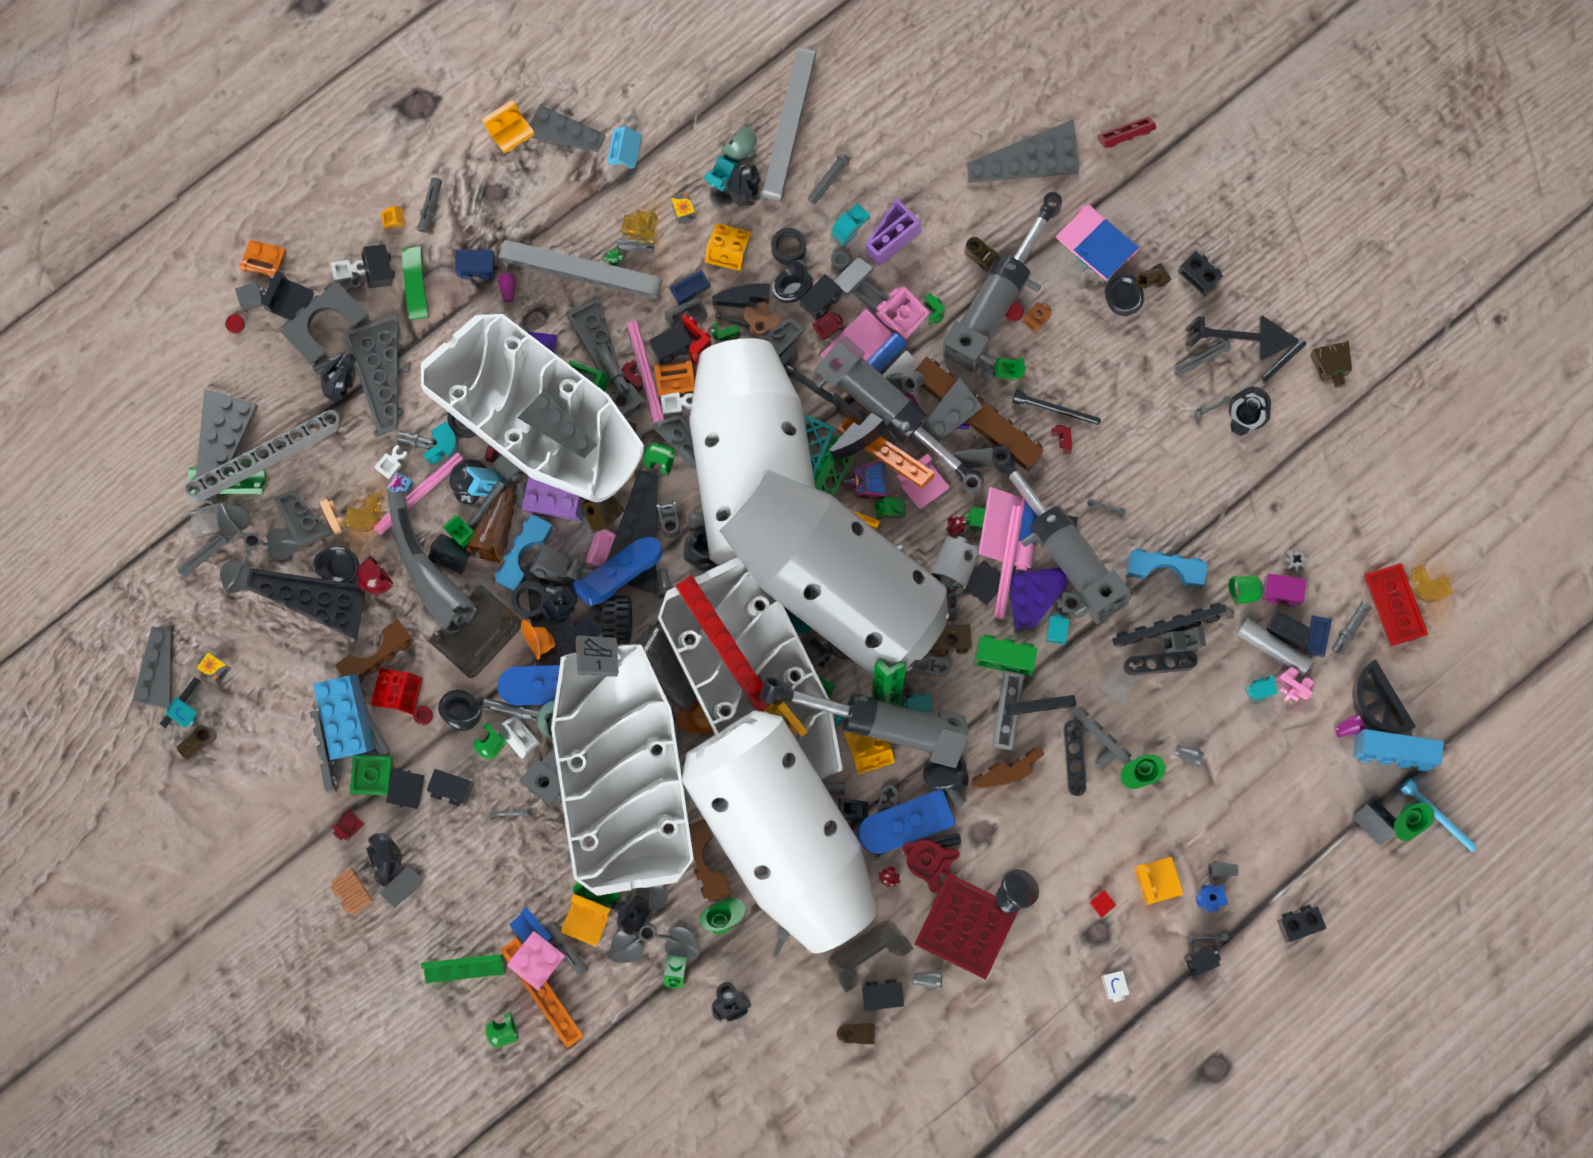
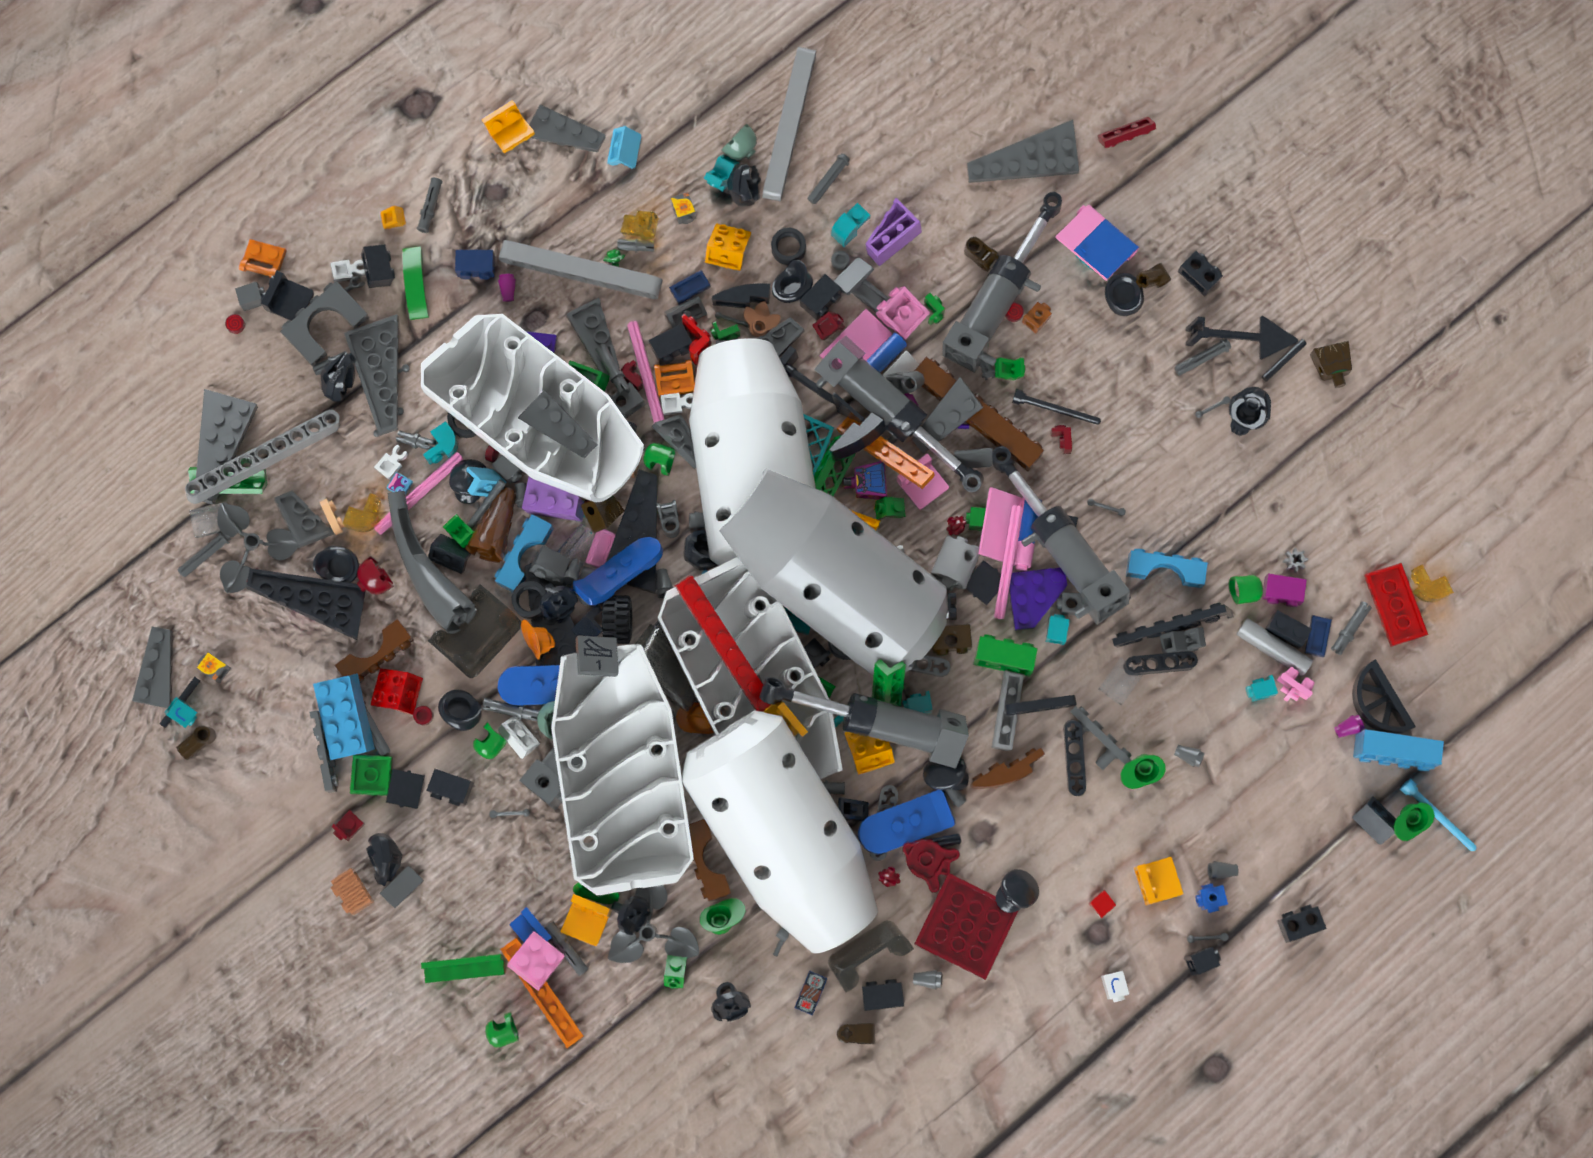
(811, 993): none -> tile

